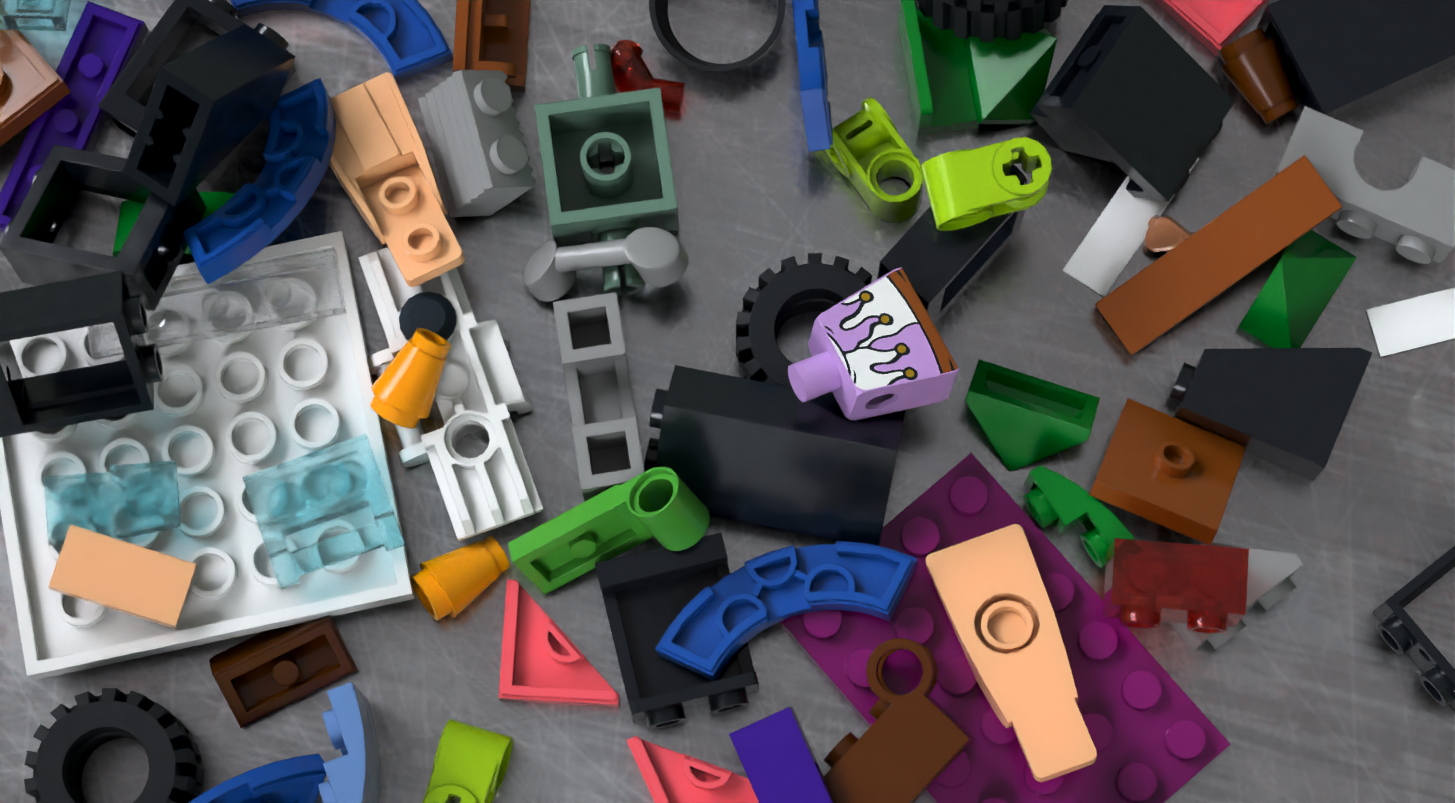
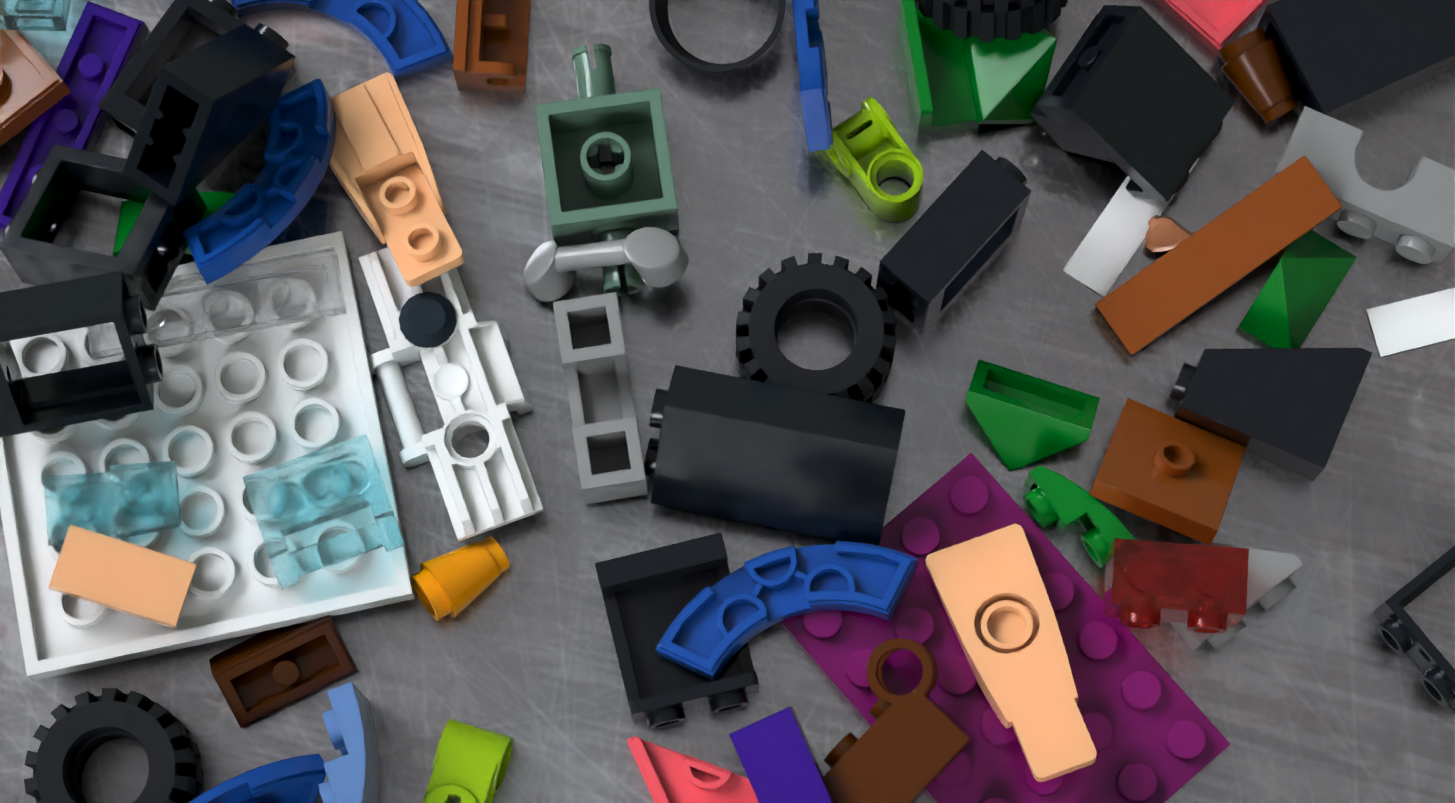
(411, 380): light orange cone -> none
(476, 142): light grey brick -> none
(542, 662): coral tile -> none
(609, 525): bright green plate -> none
(633, 74): clear red arm -> none
(876, 353): torso -> none
(976, 183): lime piece -> none

